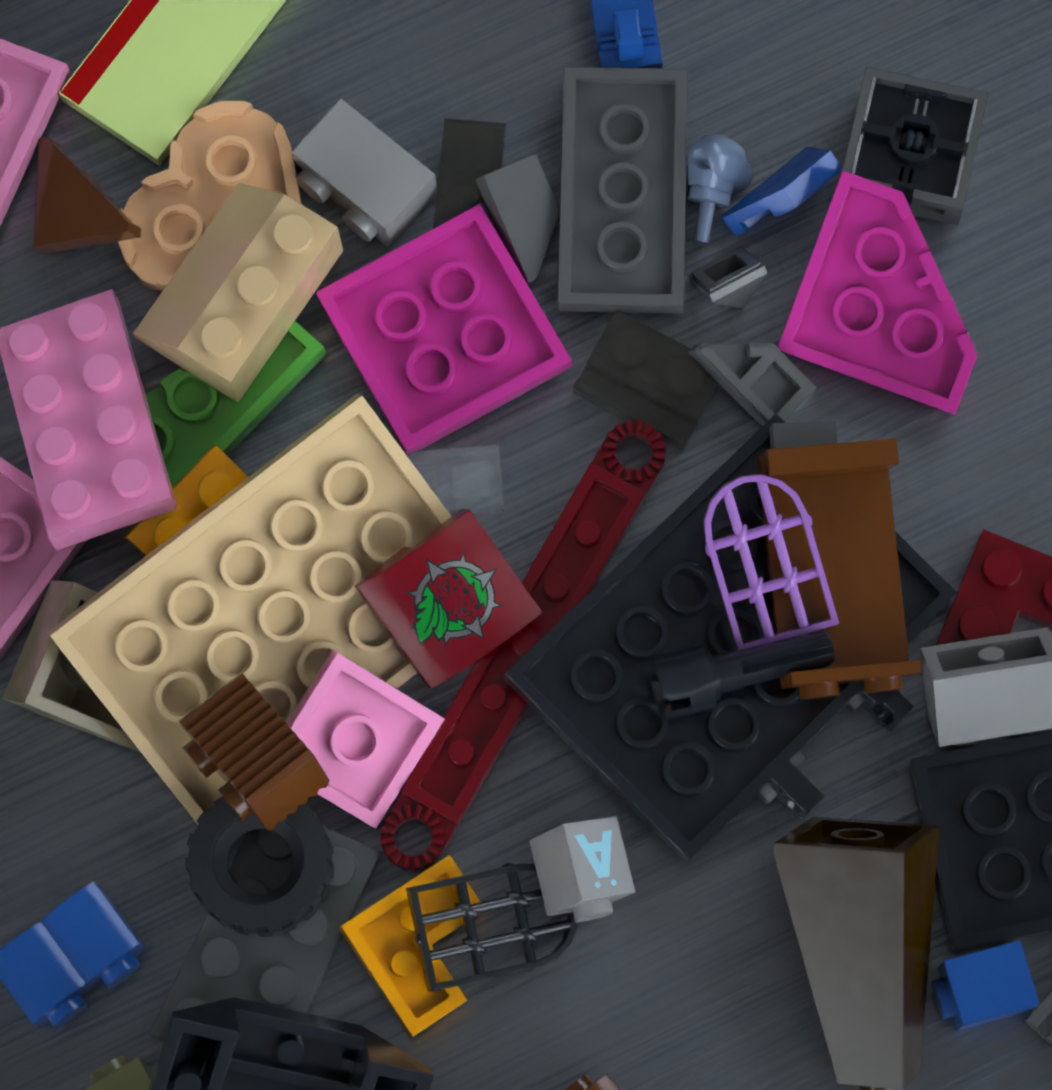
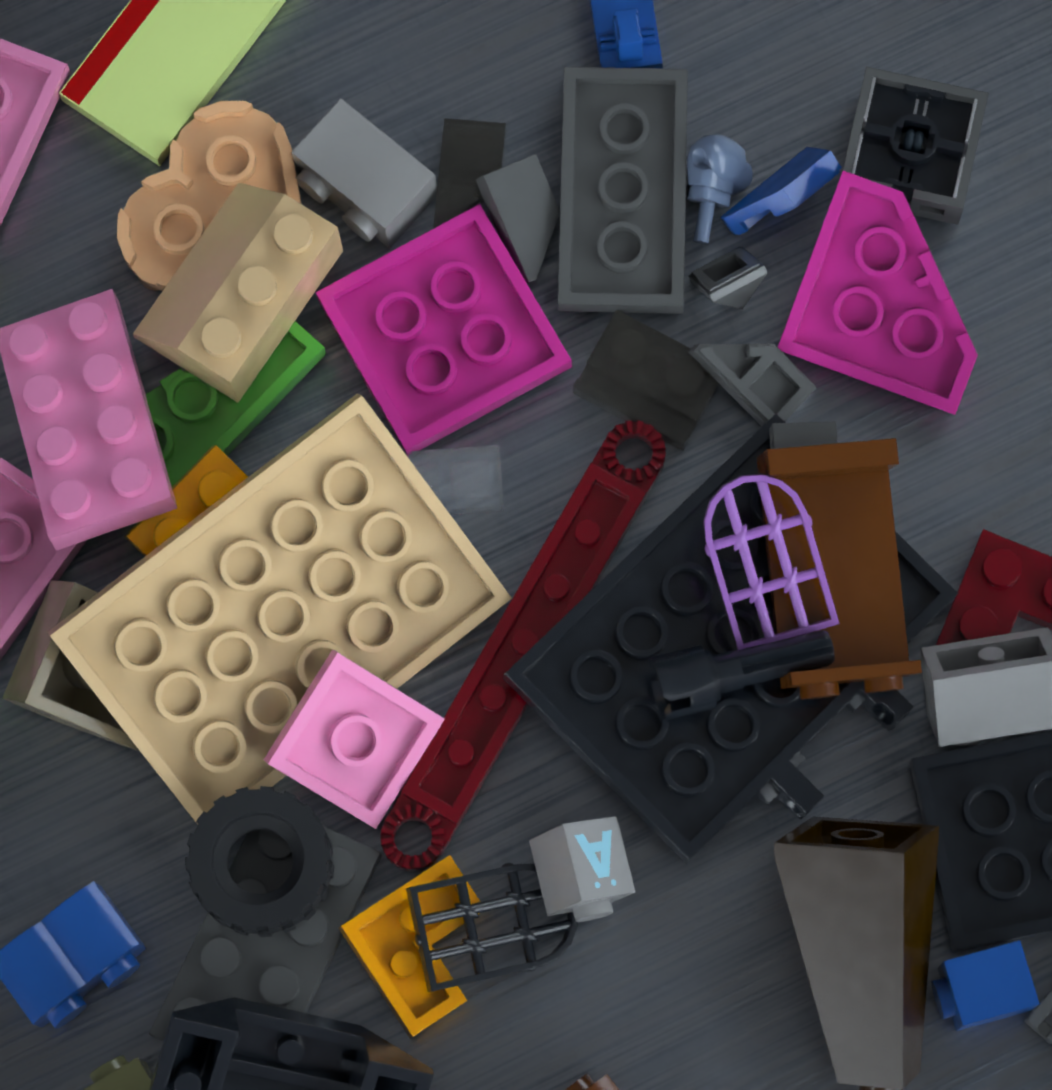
(73, 206): reddish brown tile -> none
(254, 752): reddish brown brick -> none
(448, 599): dark red slope -> none

